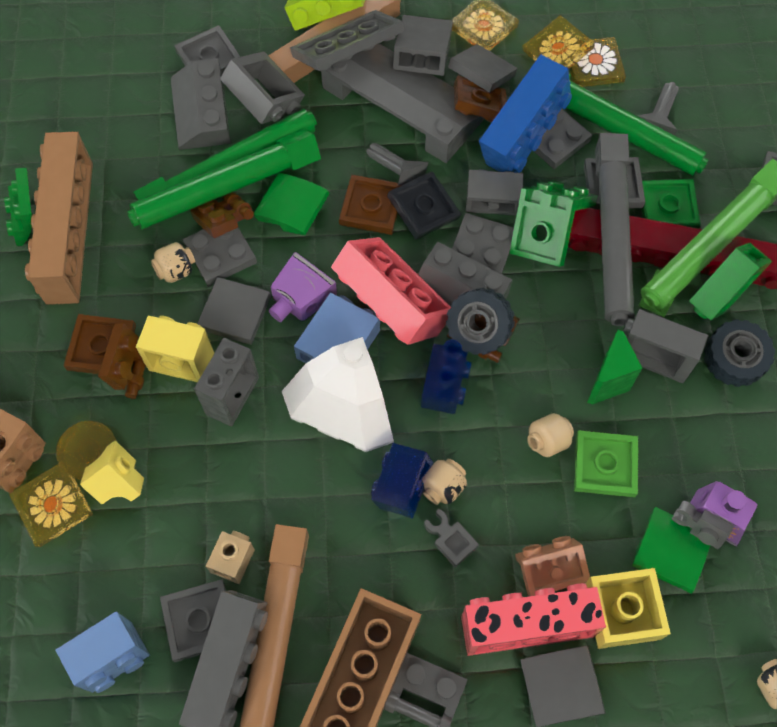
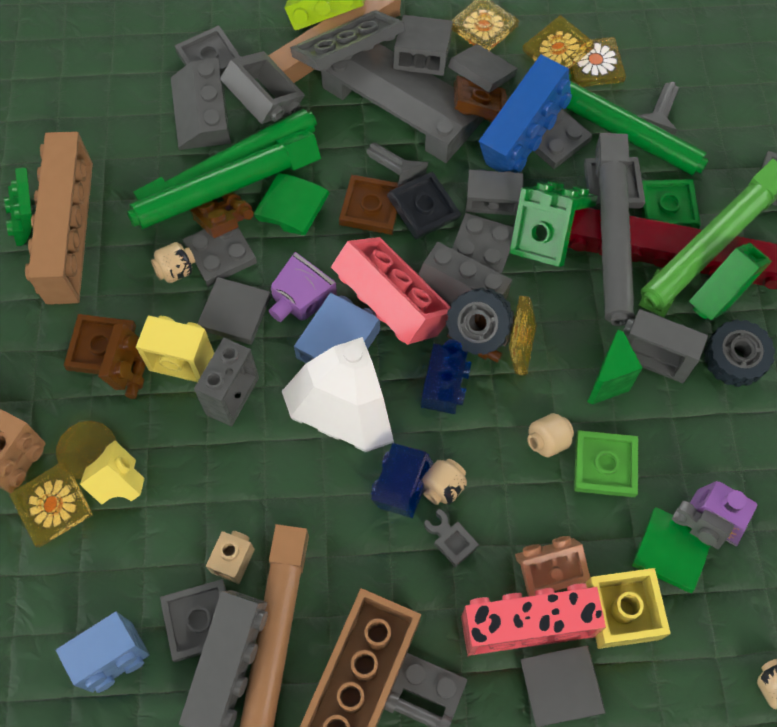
(522, 335): none -> clear yellow tile

